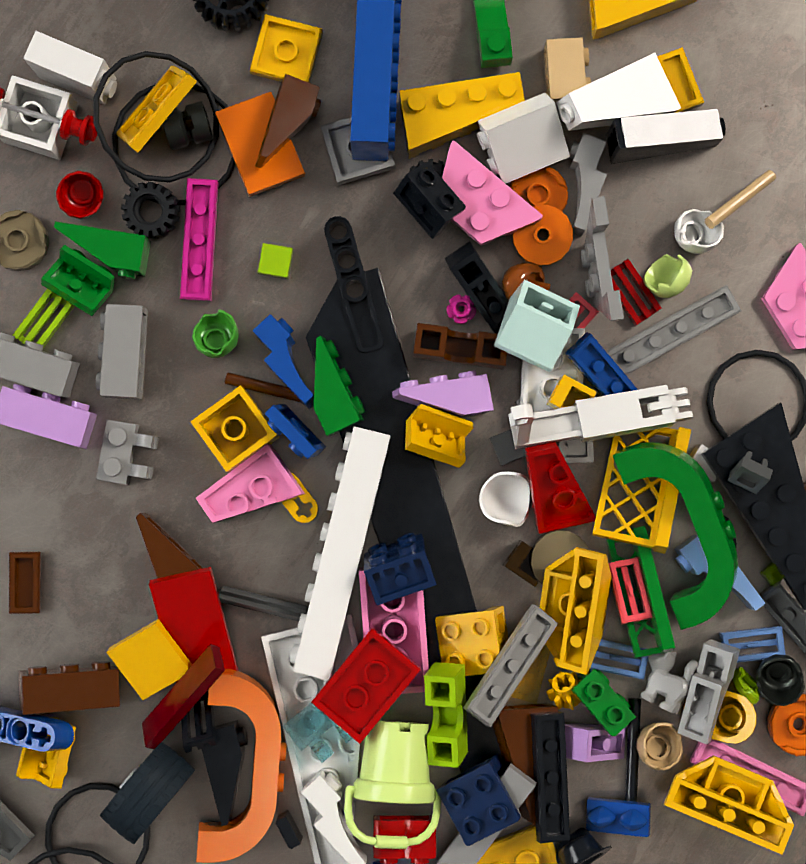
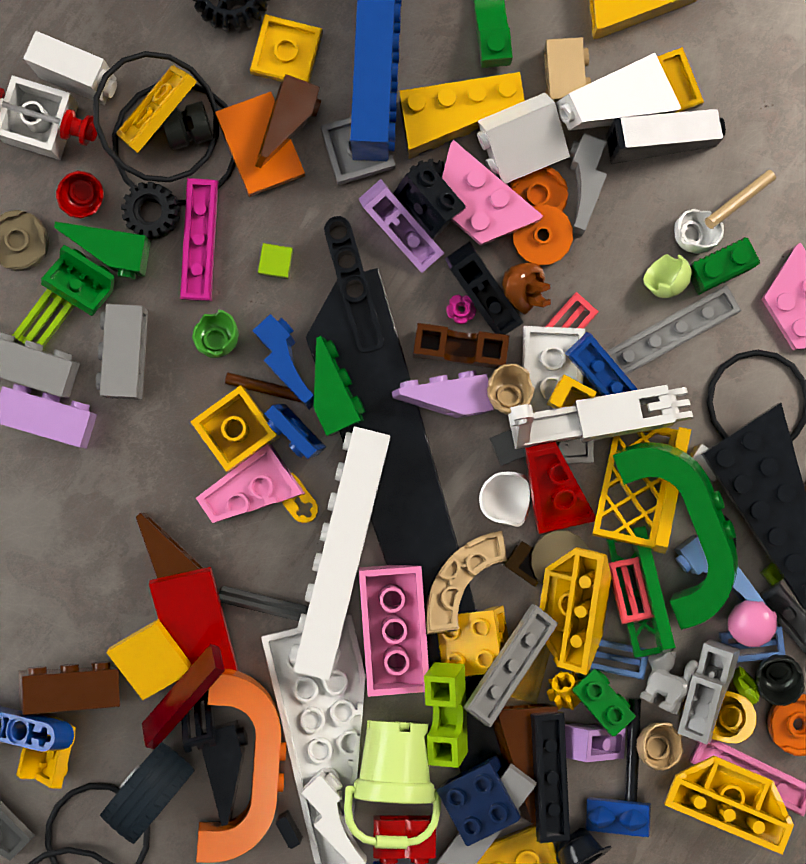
(24, 582): reddish brown tile -> none
(118, 453): light grey plate -> none
(307, 728): clear light blue plate -> none
(366, 685): red plate -> none
(398, 568): dark blue bracket -> none
(400, 226): none -> lavender slope
(437, 435): yellow bracket -> none
(455, 575): none -> tan tile
(509, 387): none -> tan hair
(536, 325): light aqua slope -> none
(596, 258): light grey wing -> none
(655, 306): red tile -> none
(723, 265): none -> green brick
(750, 474): dark grey tile -> none
(752, 623): none -> bright pink hair

